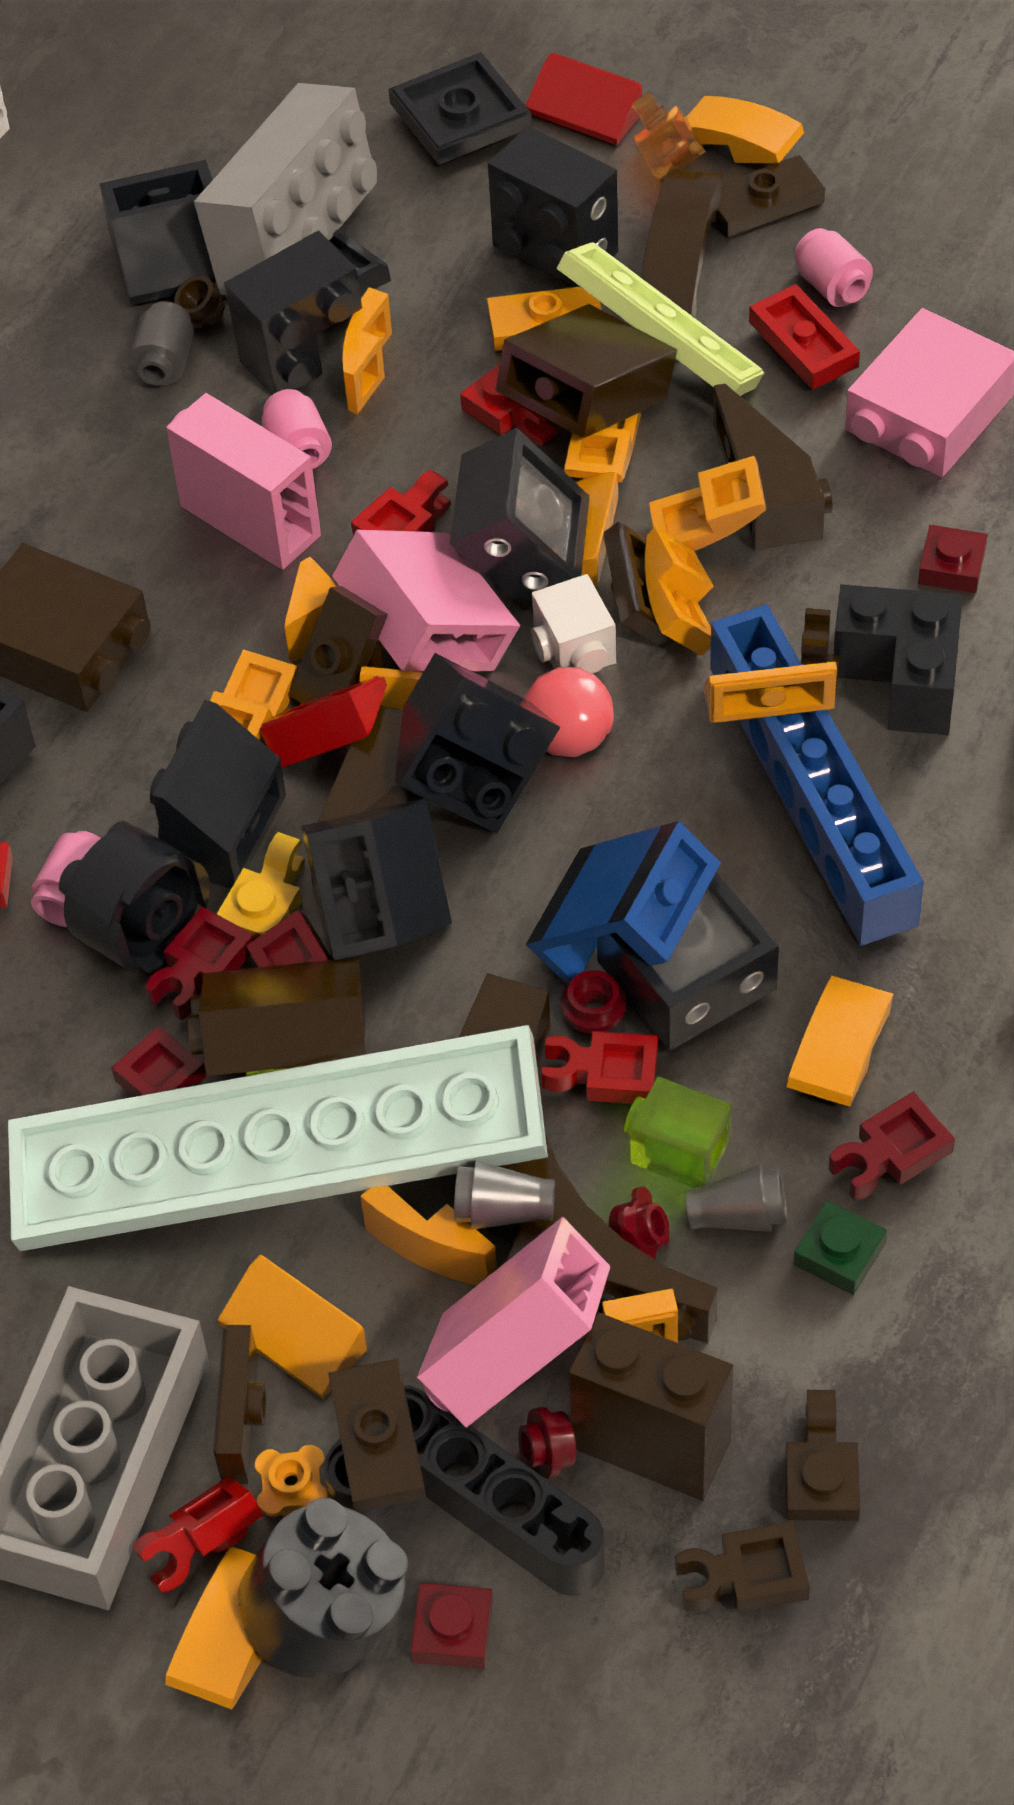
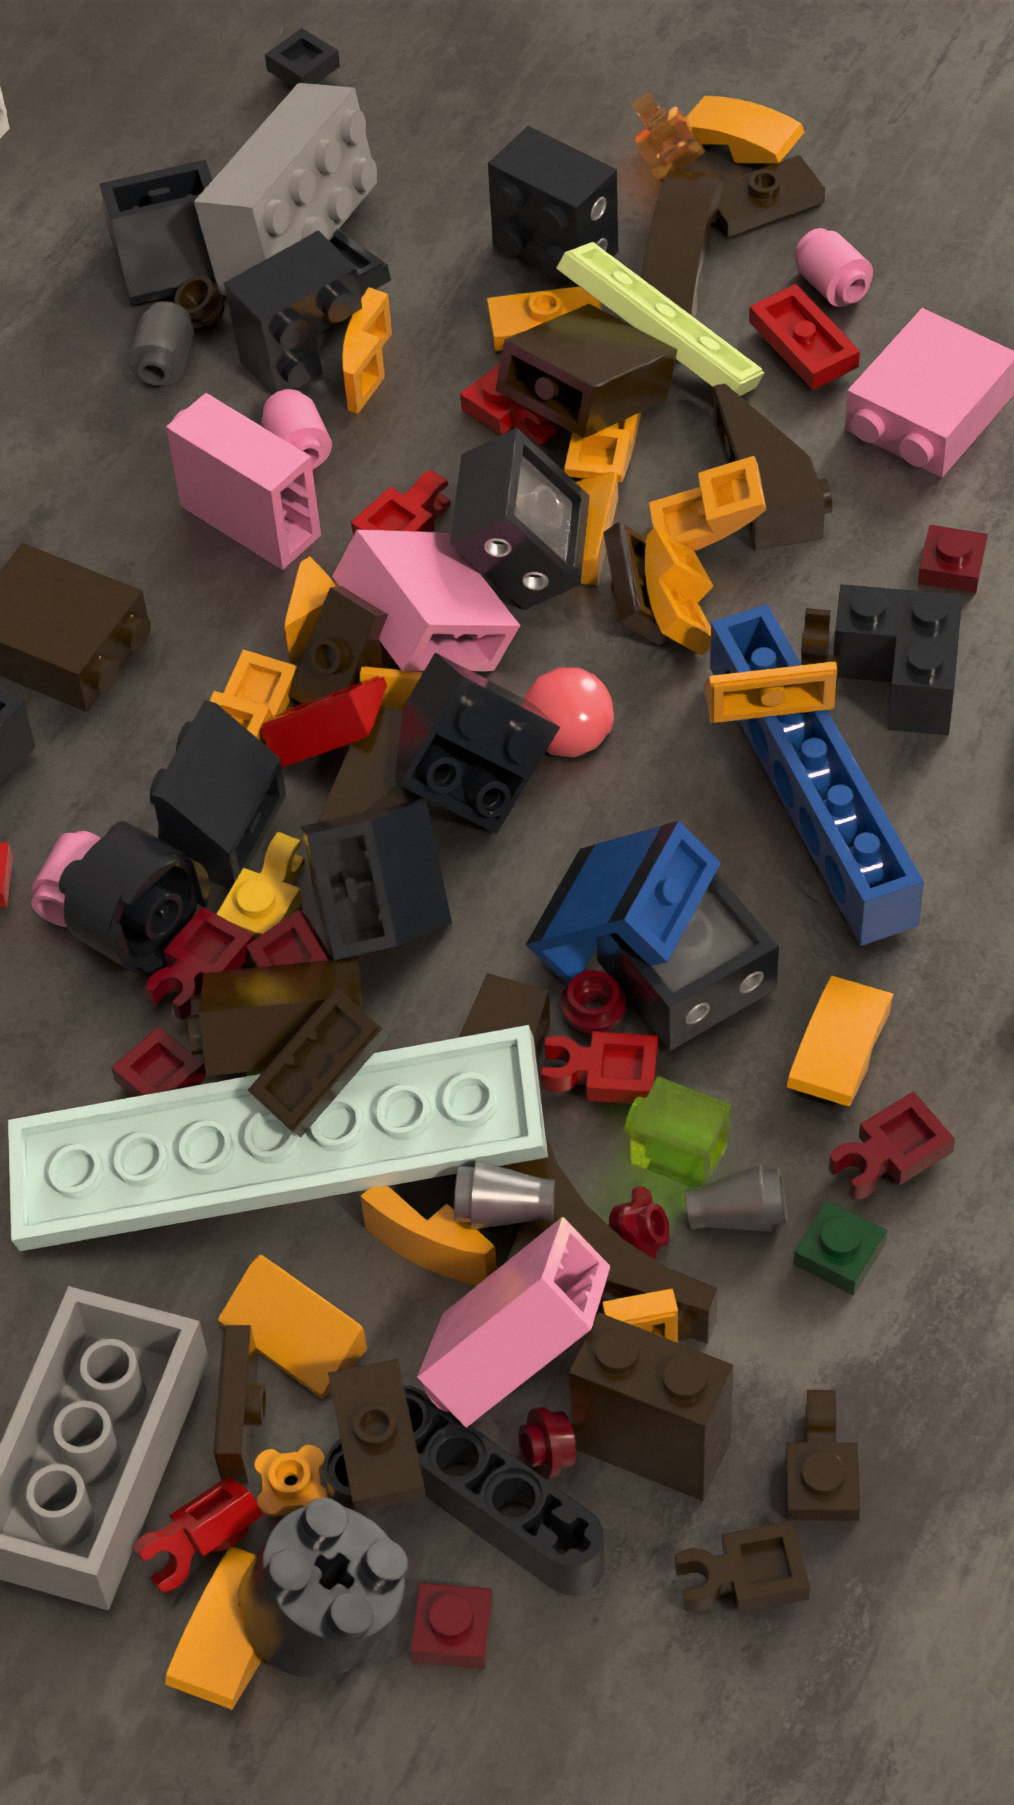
(302, 59): none -> black plate
(318, 1062): none -> dark brown plate
(460, 108): black plate -> none
(573, 626): white brick -> none
(584, 98): red slope -> none

